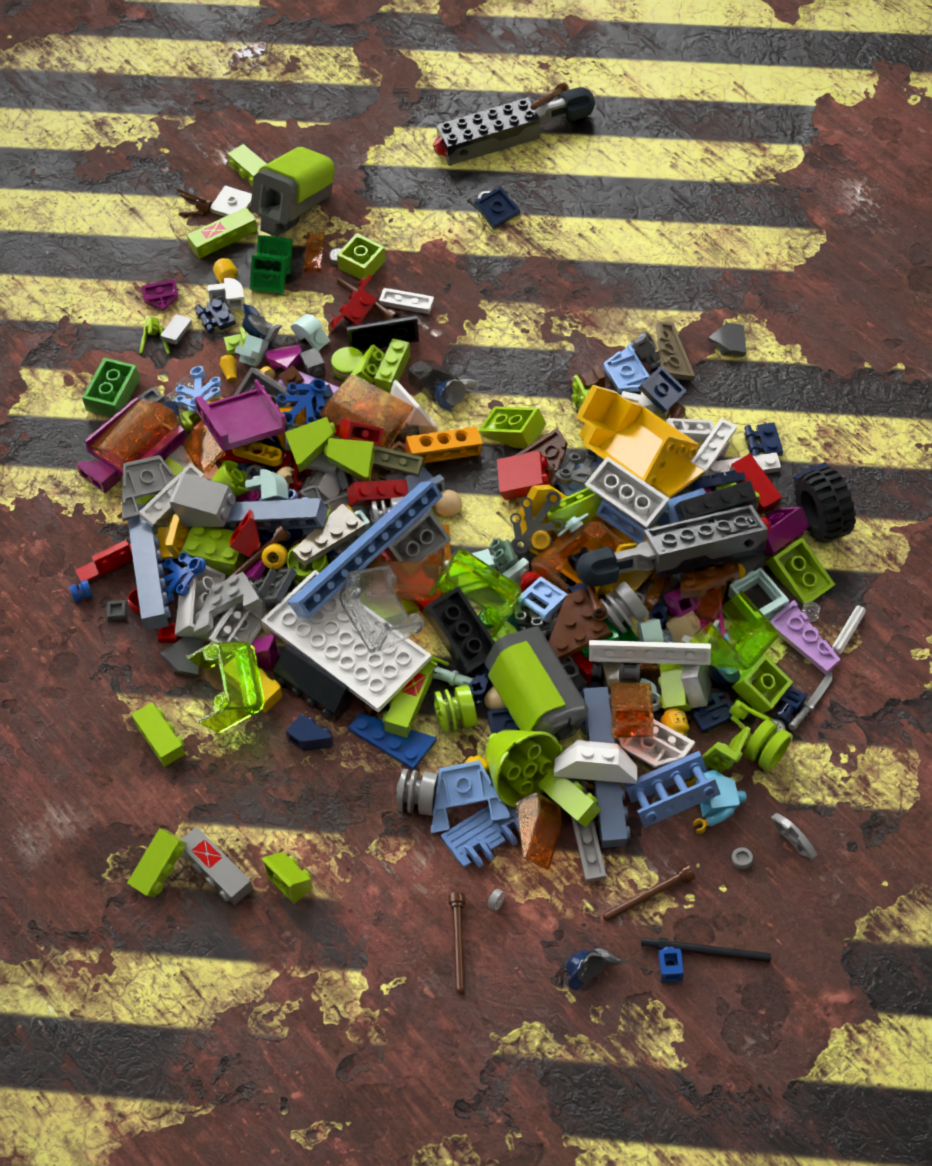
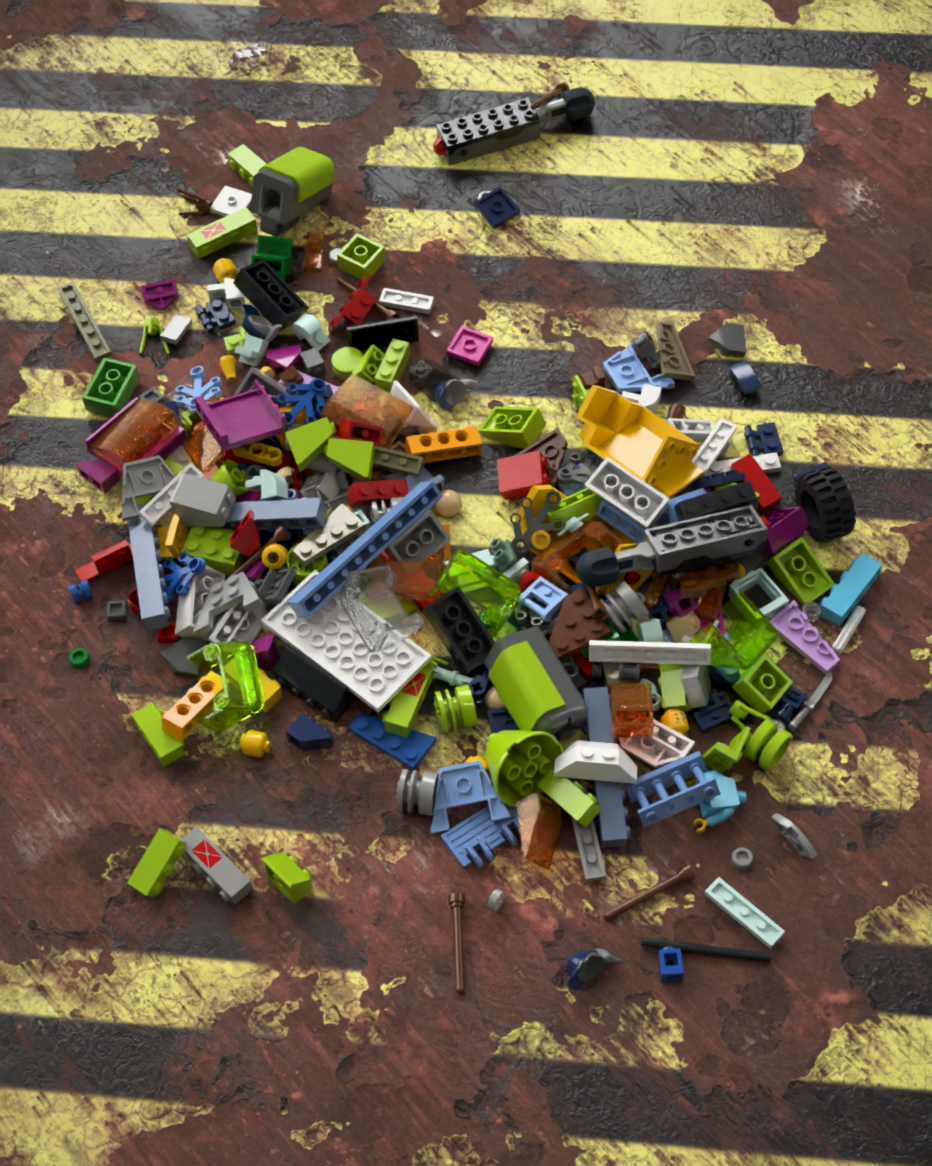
(79, 658): none -> green tile
(84, 321): none -> olive plate
(167, 519): none -> yellow tile
(192, 707): none -> light orange brick
(254, 743): none -> yellow head
(270, 294): none -> black slope
(469, 345): none -> dark pink plate
(632, 577): none -> red hinge
(662, 389): dark blue plate -> none
(744, 912): none -> light aqua plate
(745, 377): none -> dark blue slope
(850, 589): none -> medium azure brick

